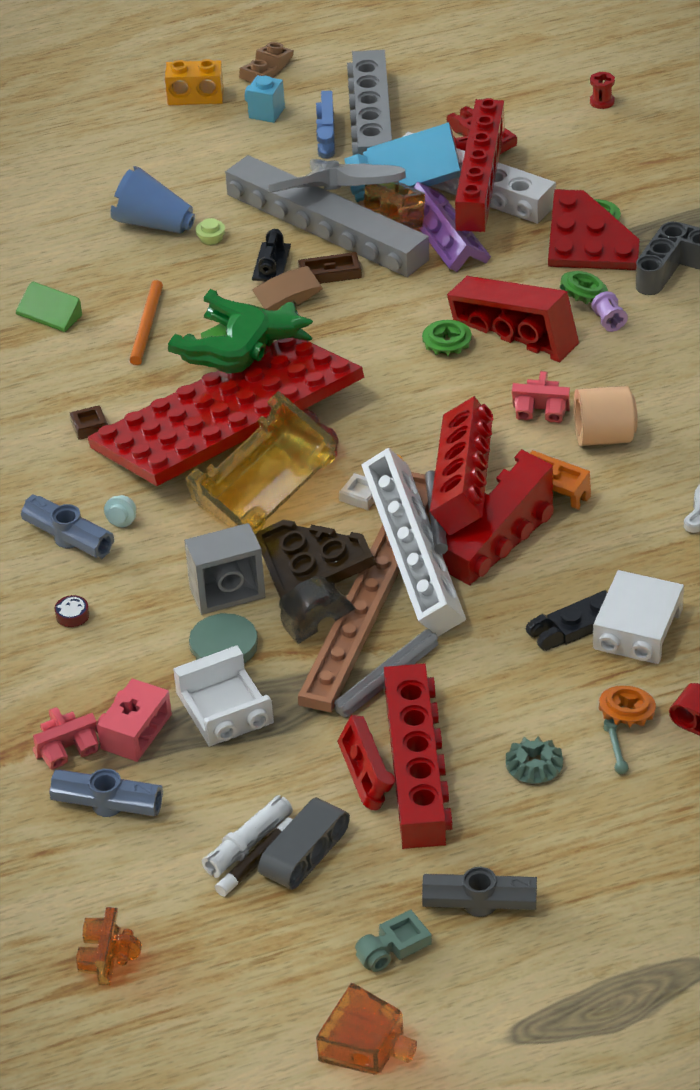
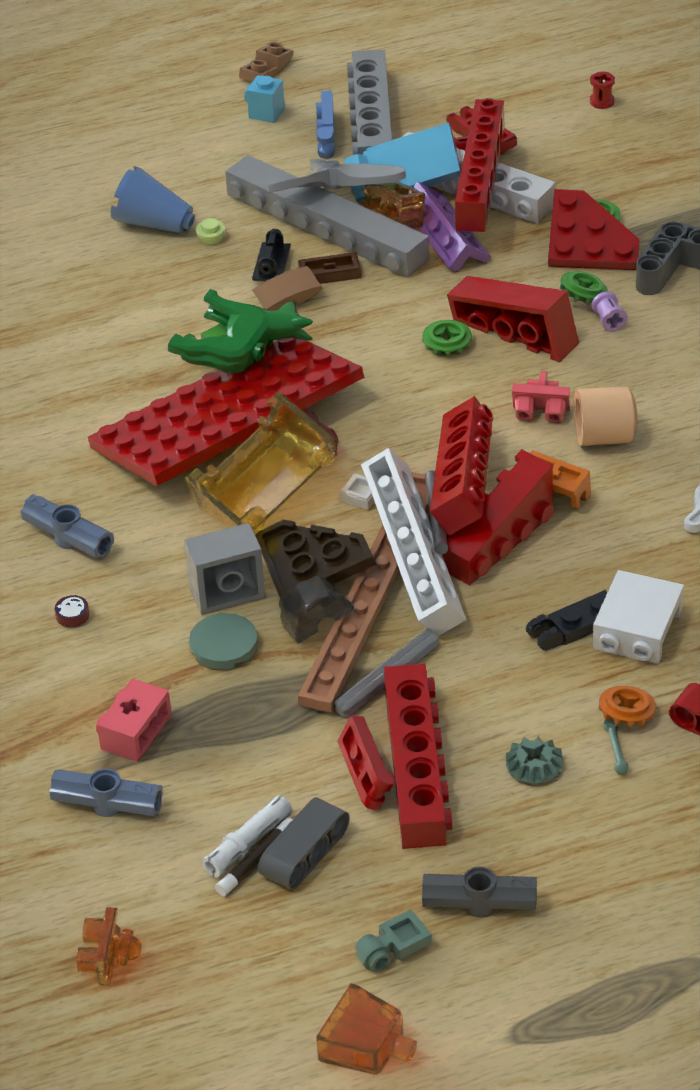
(49, 306): bright green slope -> none
(64, 732): coral hips -> none
(87, 421): reddish brown tile -> none
(120, 511): light aqua plate -> none
(146, 322): orange bar -> none
(194, 87): light orange brick -> none
(222, 696): white panel -> none

